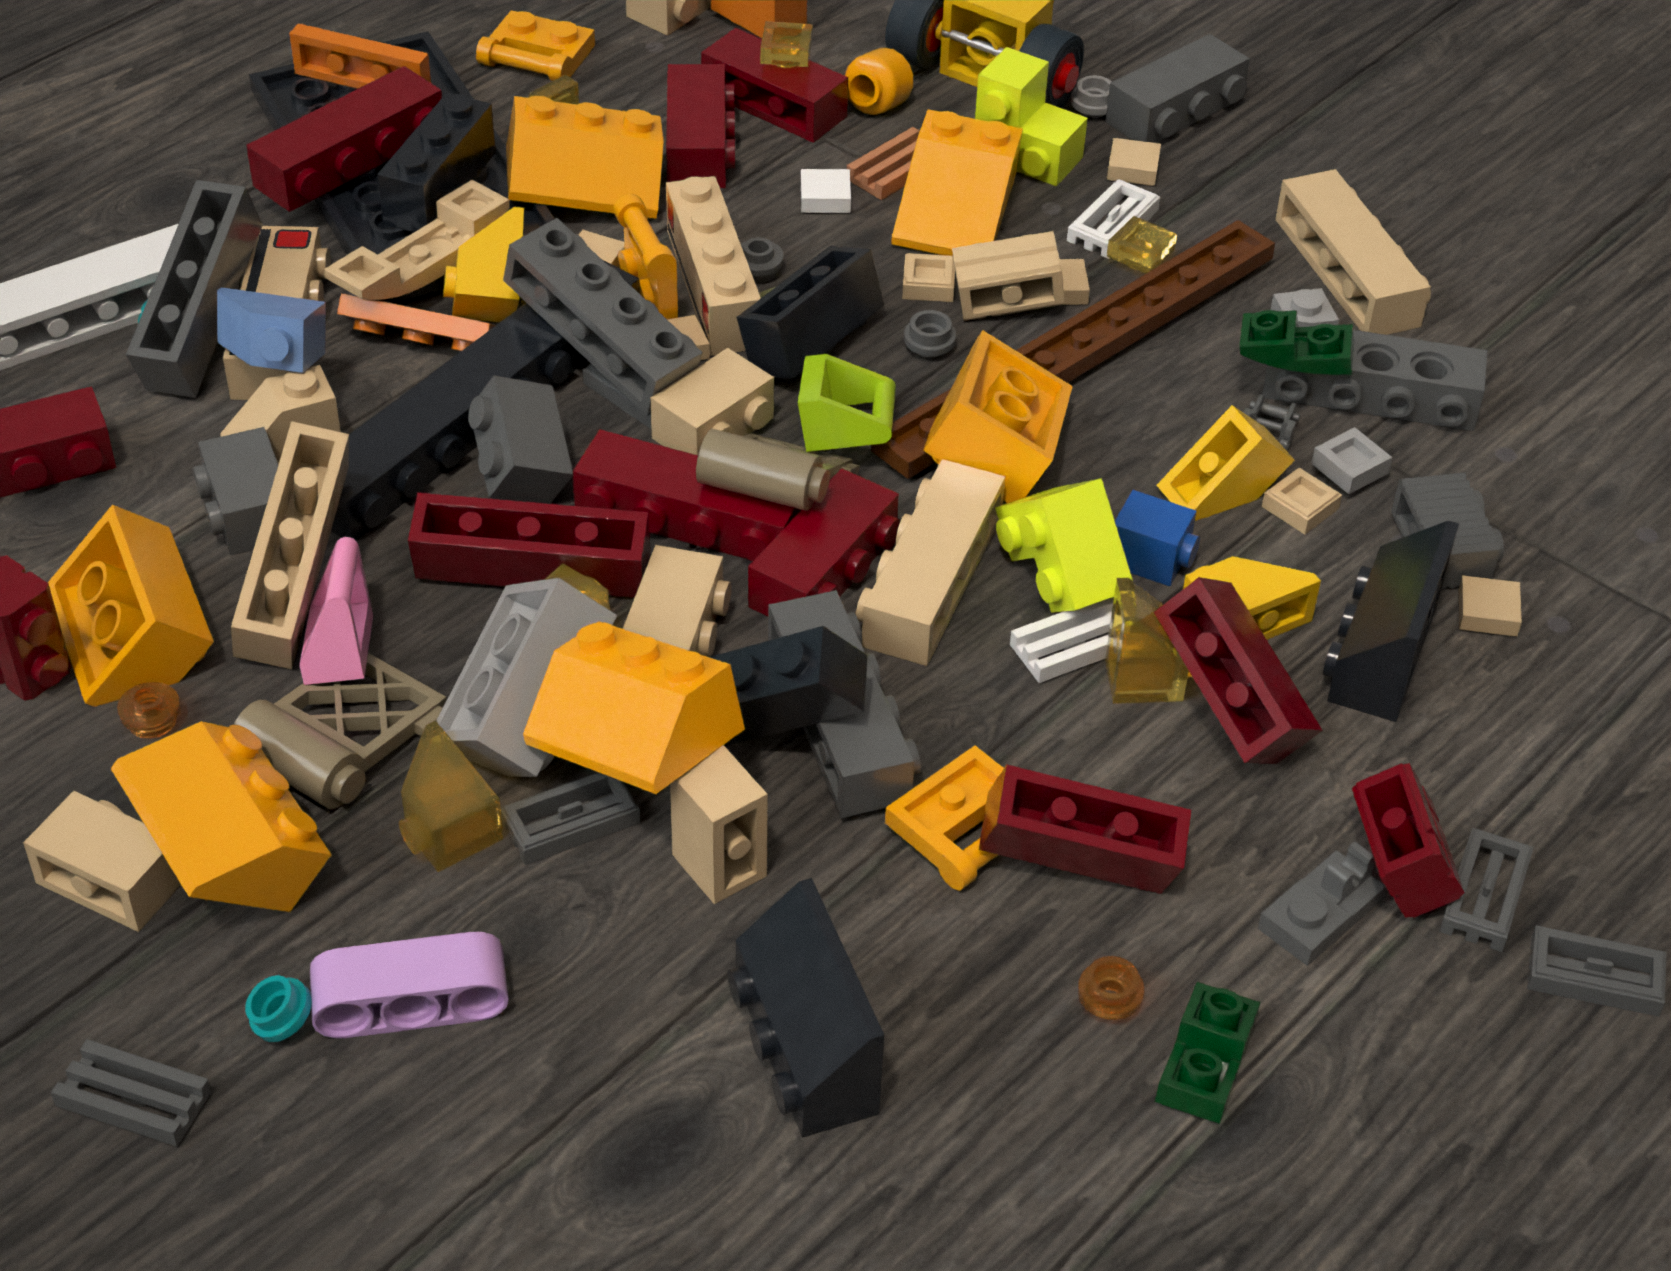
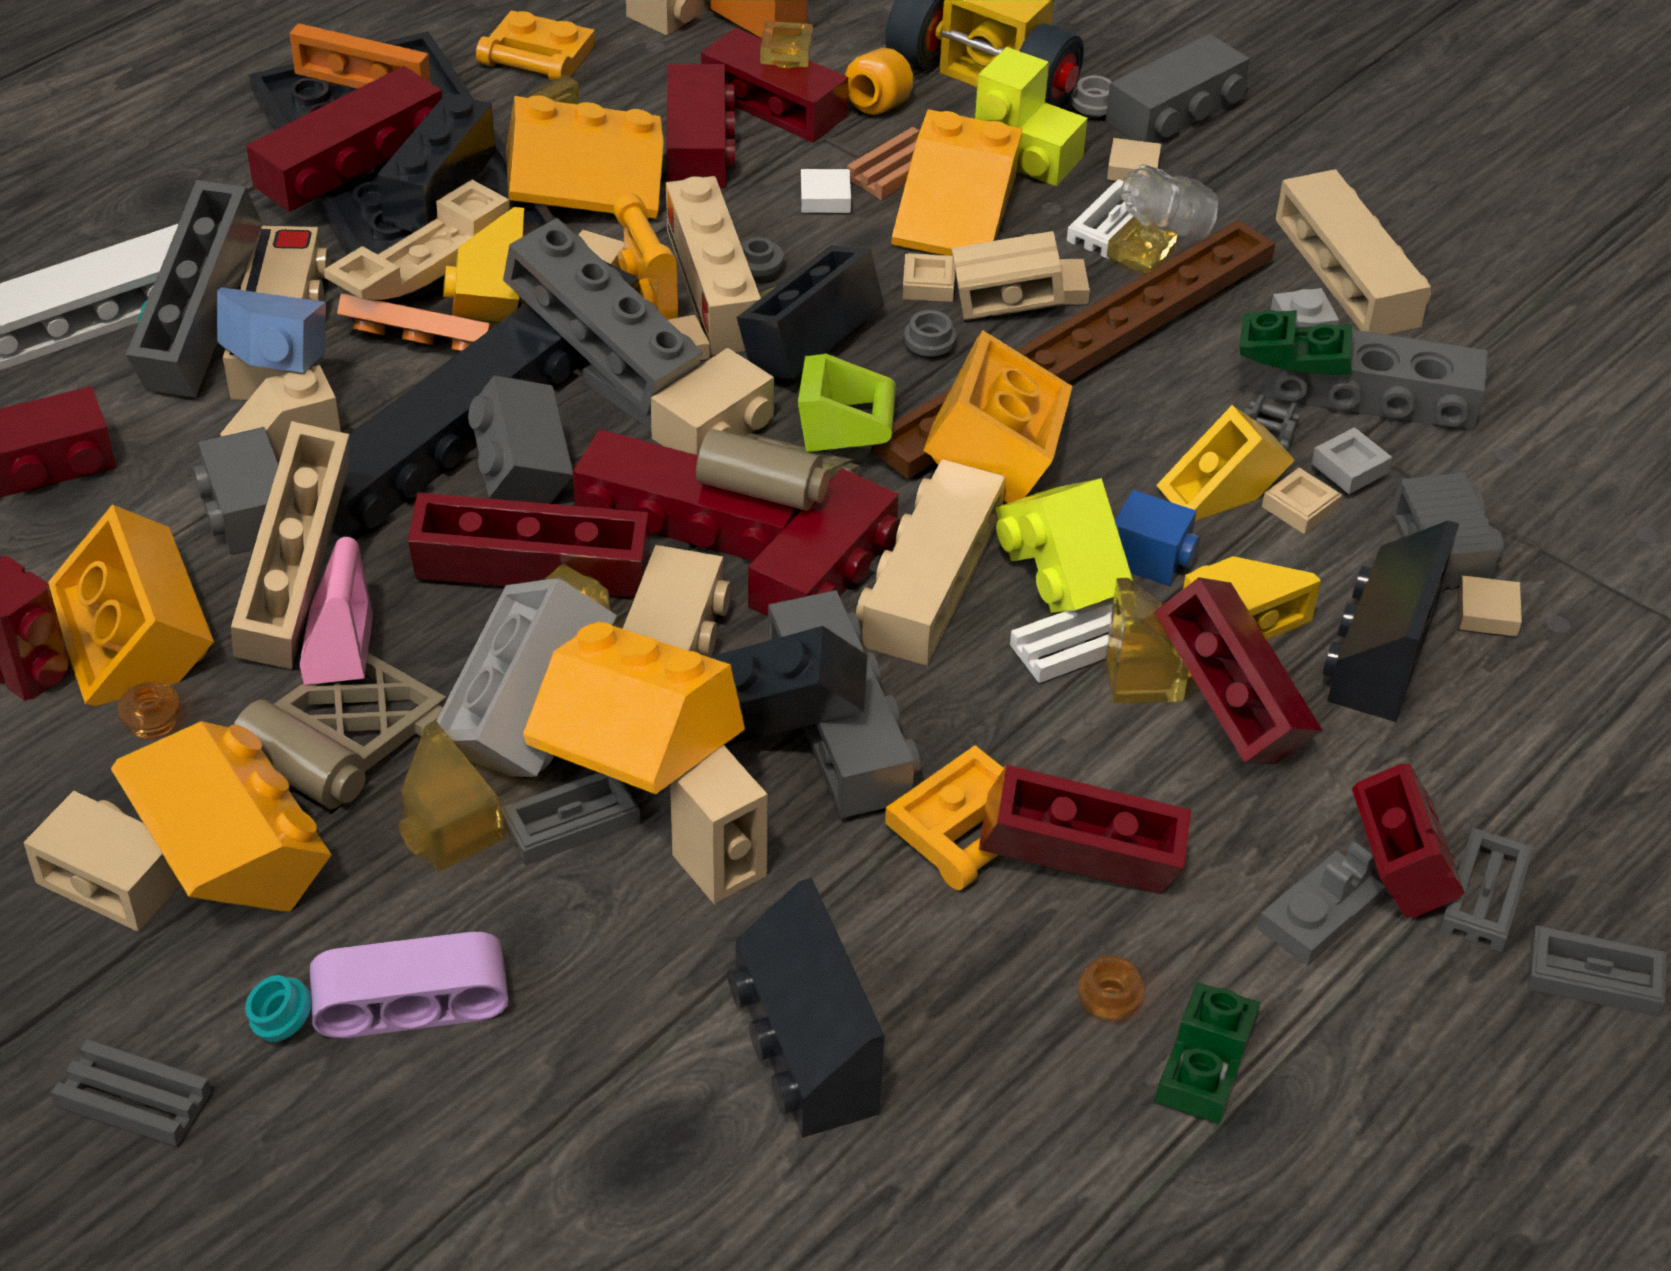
(1170, 202): none -> clear brick

